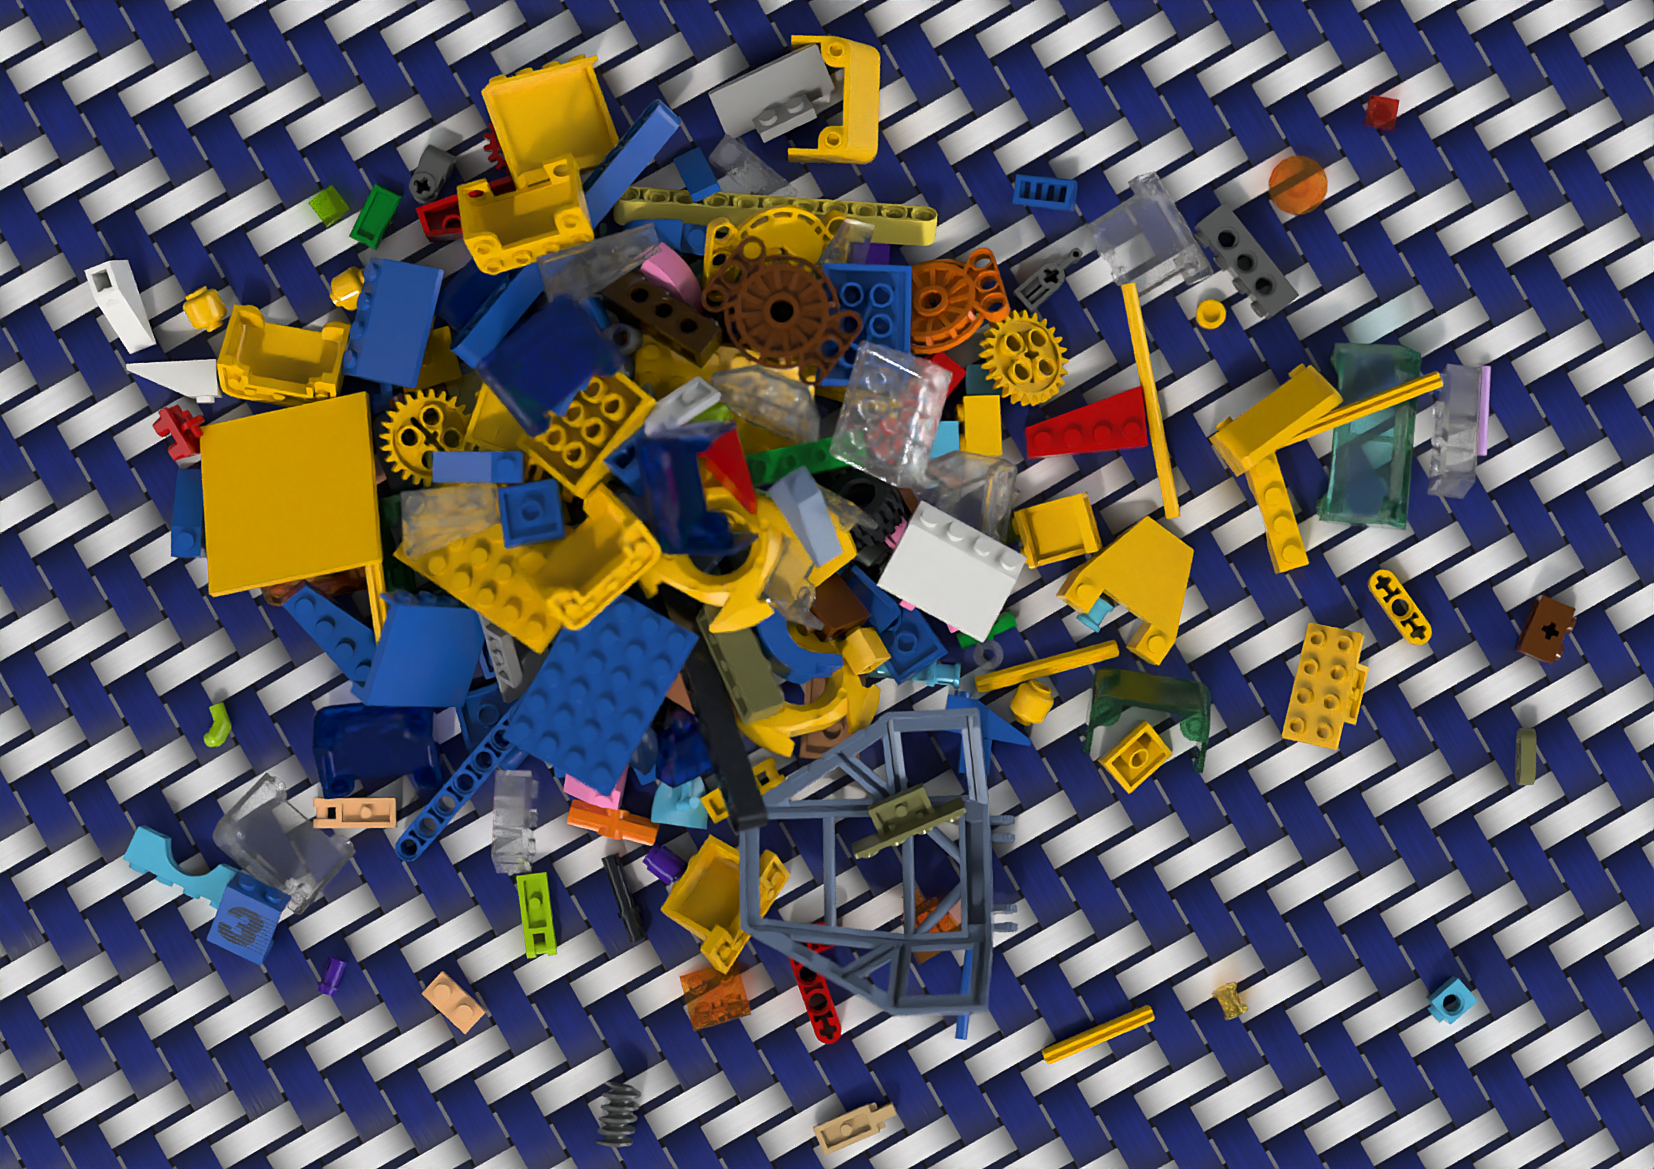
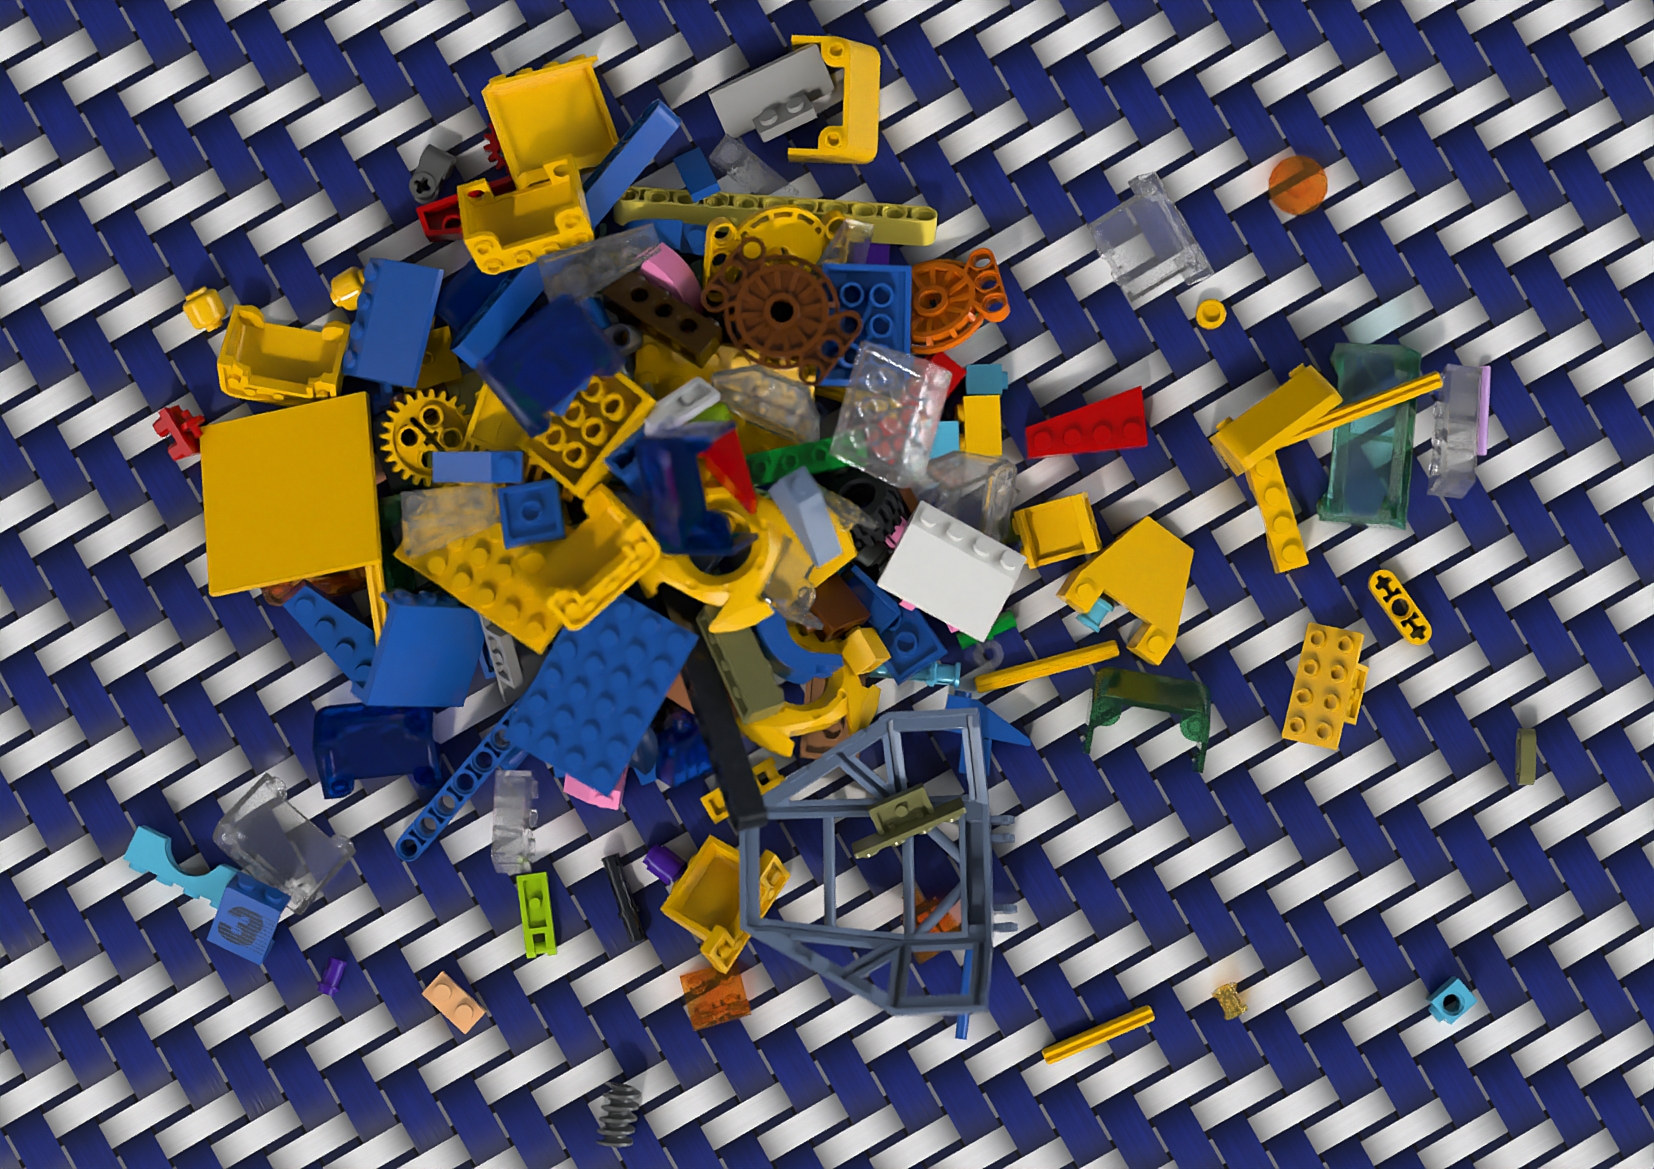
(121, 303): white slope -> none
(188, 519): blue slope -> none
(191, 378): white slope -> none
(220, 727): lime arm -> none
(329, 206): clear neon green tile -> none
(356, 812): light nougat plate -> none
(375, 217): green tile -> none
(481, 714): blue plate -> none
(613, 823): orange piece -> none
(680, 805): medium azure shield -> none
(813, 986): red beam -> none
(852, 1126): tan hinge -> none
(1024, 358): yellow gear -> none
(1031, 702): yellow head -> none
(1046, 289): dark grey piece -> none
(1070, 199): blue slope -> none
(1135, 756): yellow slope -> none
(1150, 400): yellow piece -> none
(1262, 267): dark grey brick -> none
(1381, 112): clear red plate -> none
(1532, 638): reddish brown brick -> none

